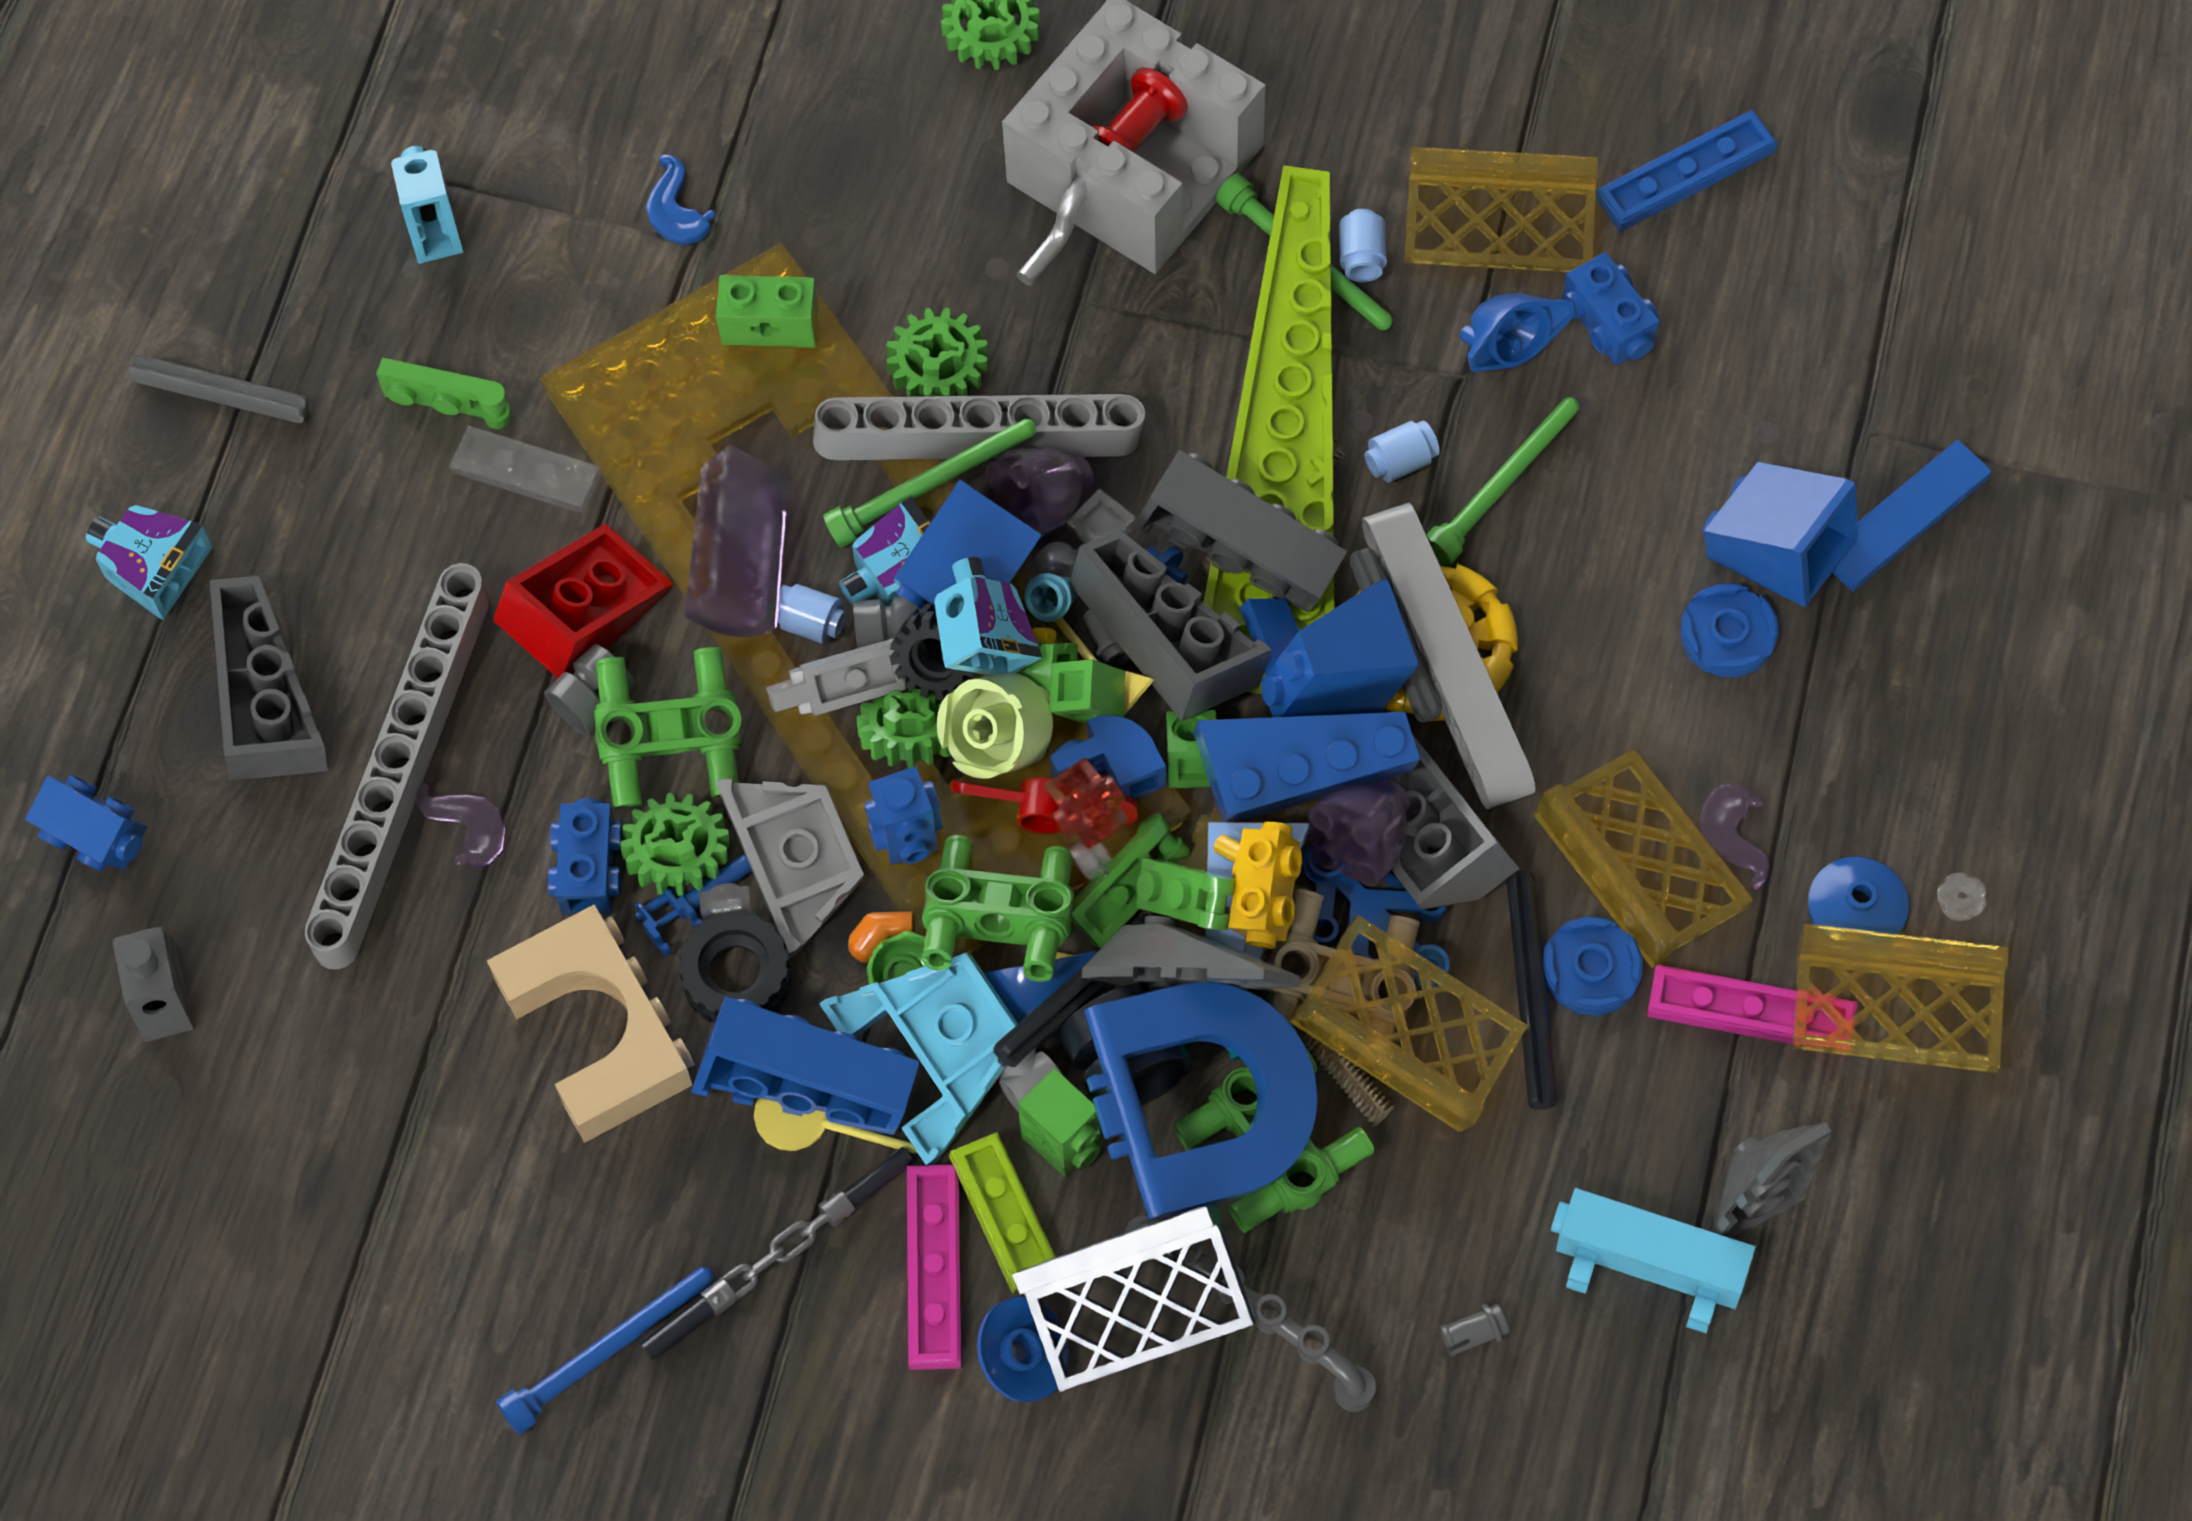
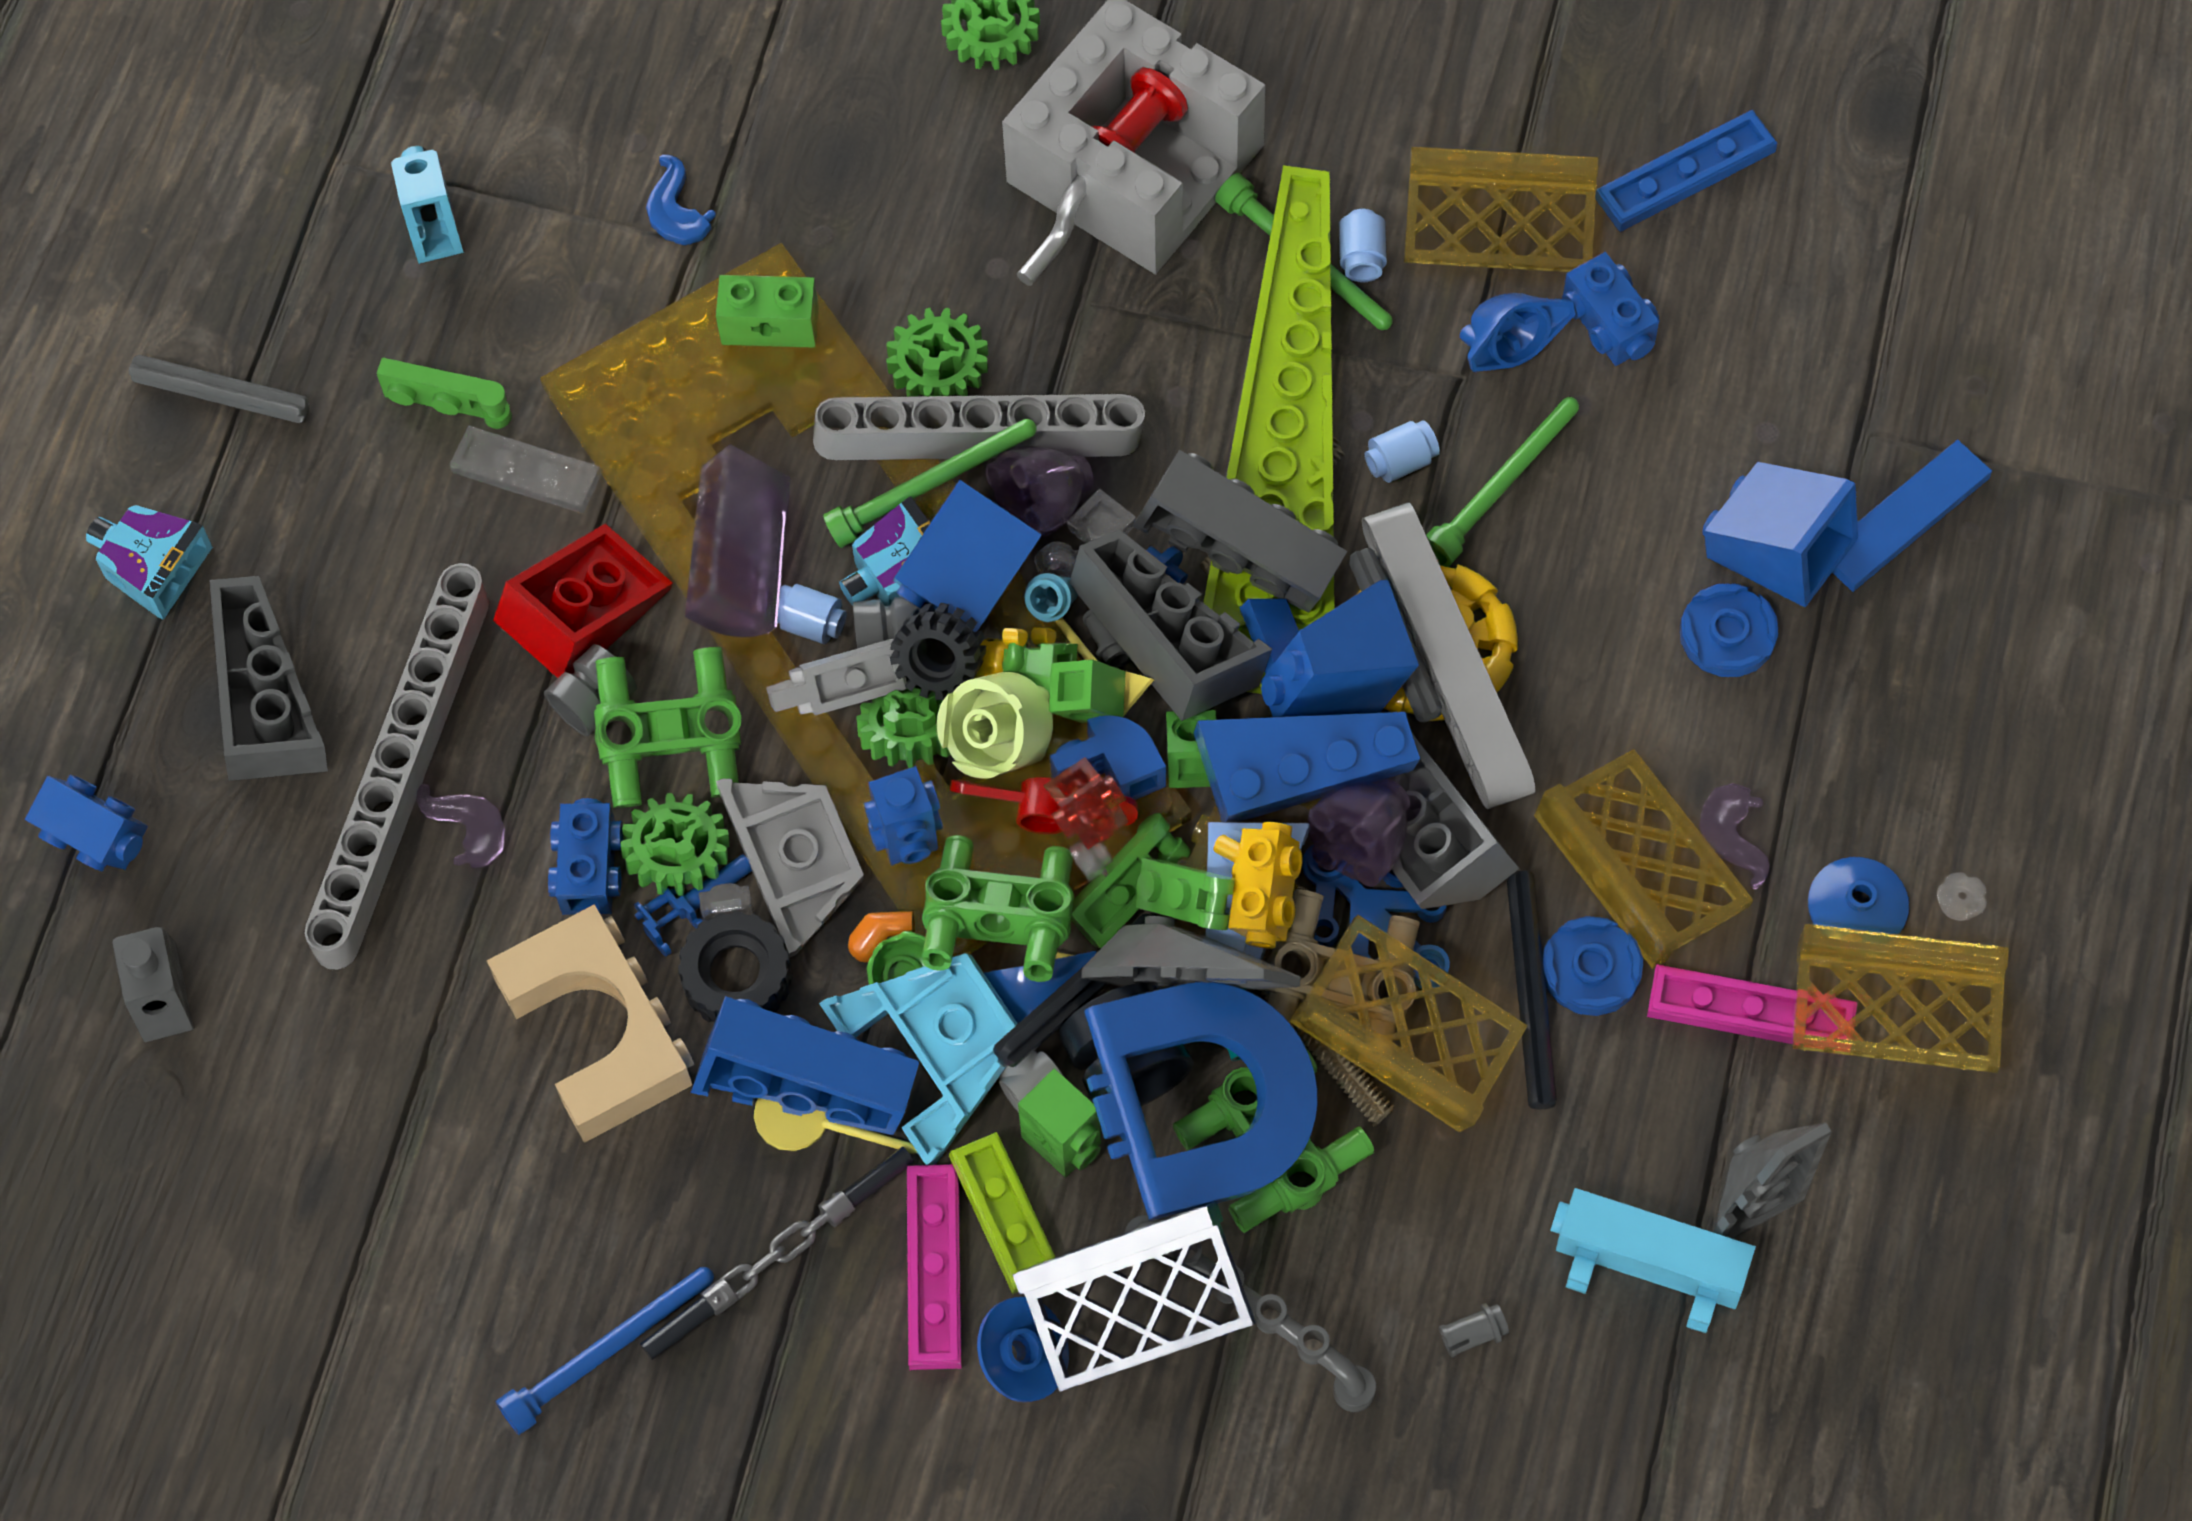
(983, 624): medium azure torso -> none

